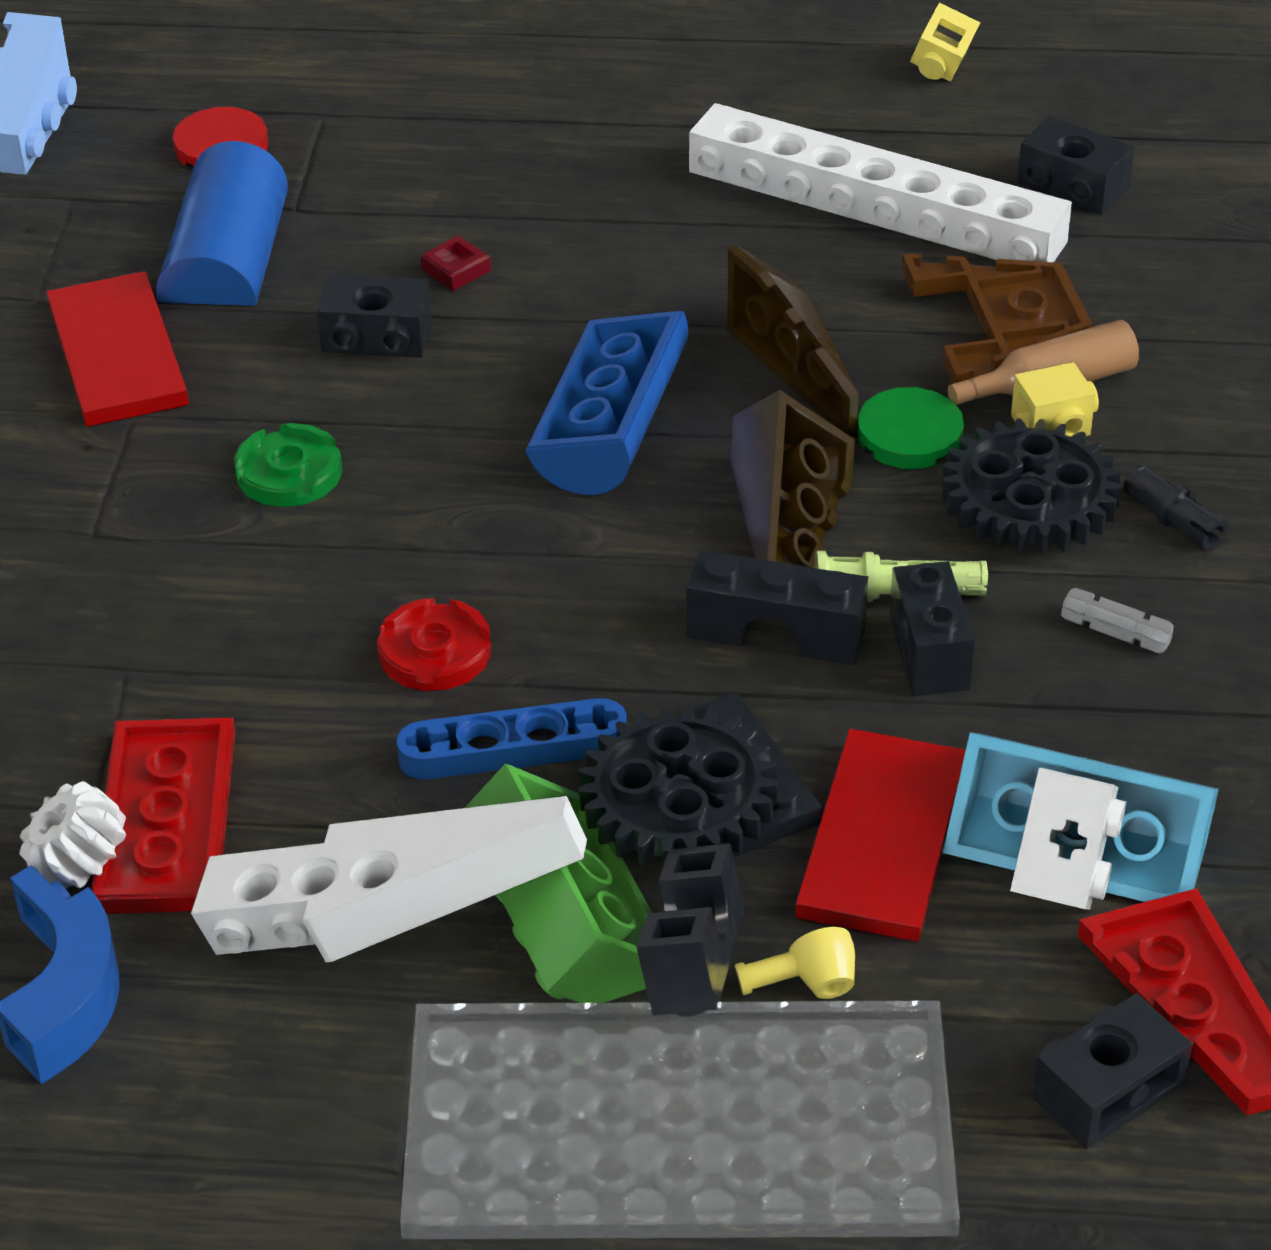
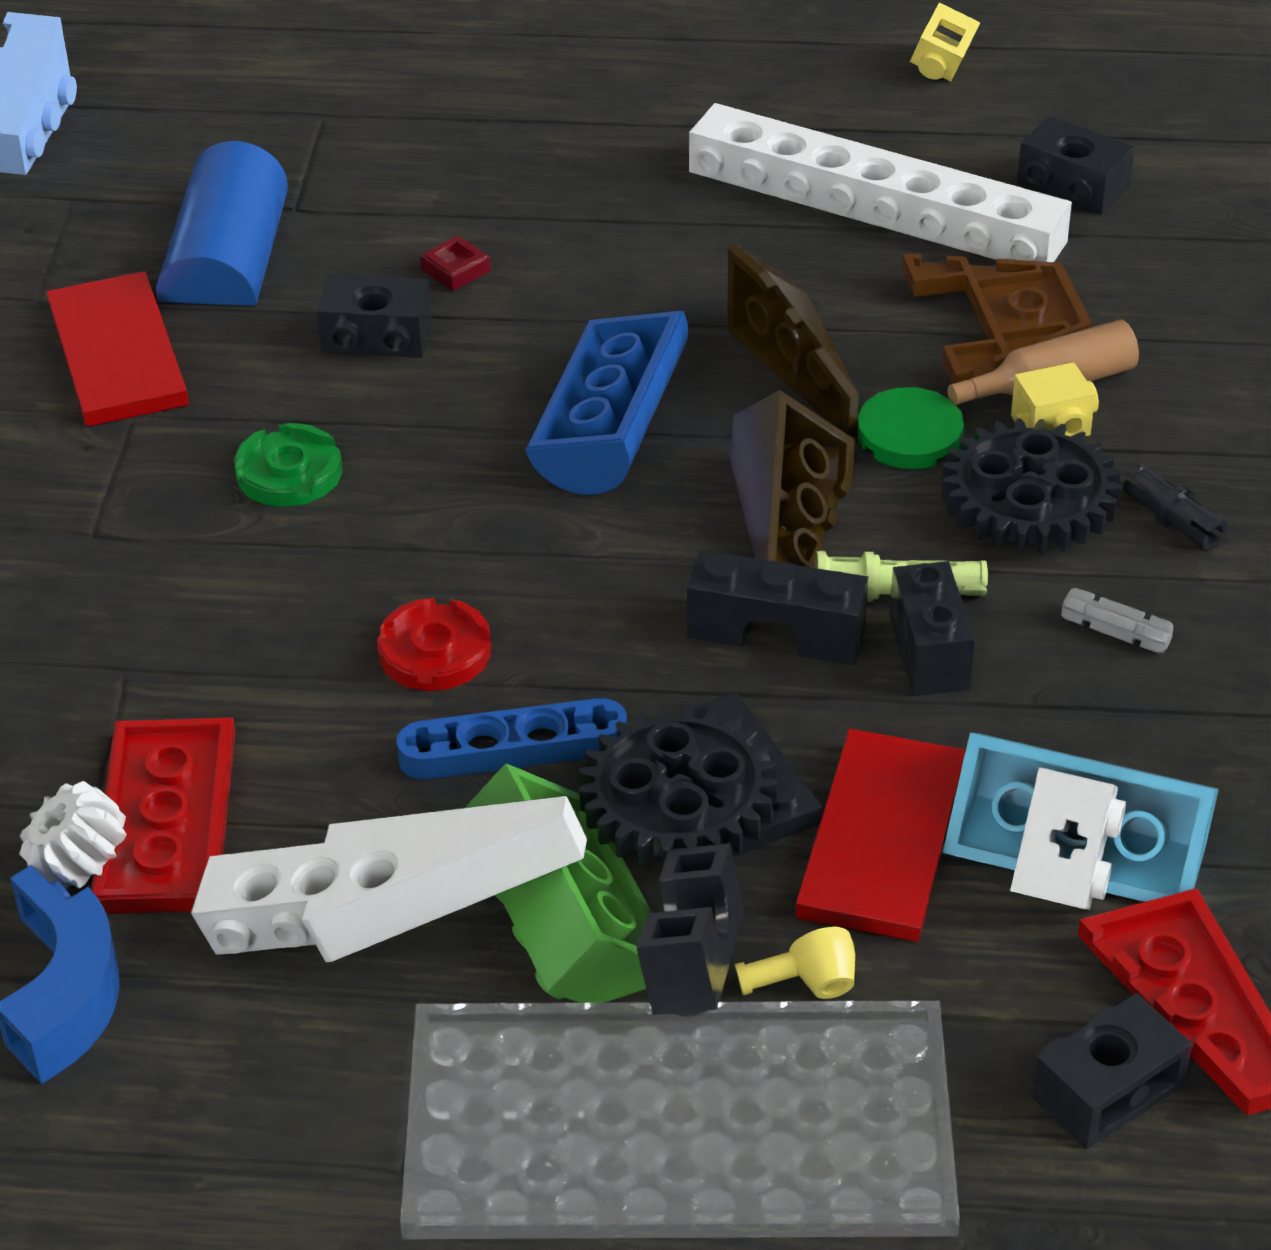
(216, 126): red tile -> none

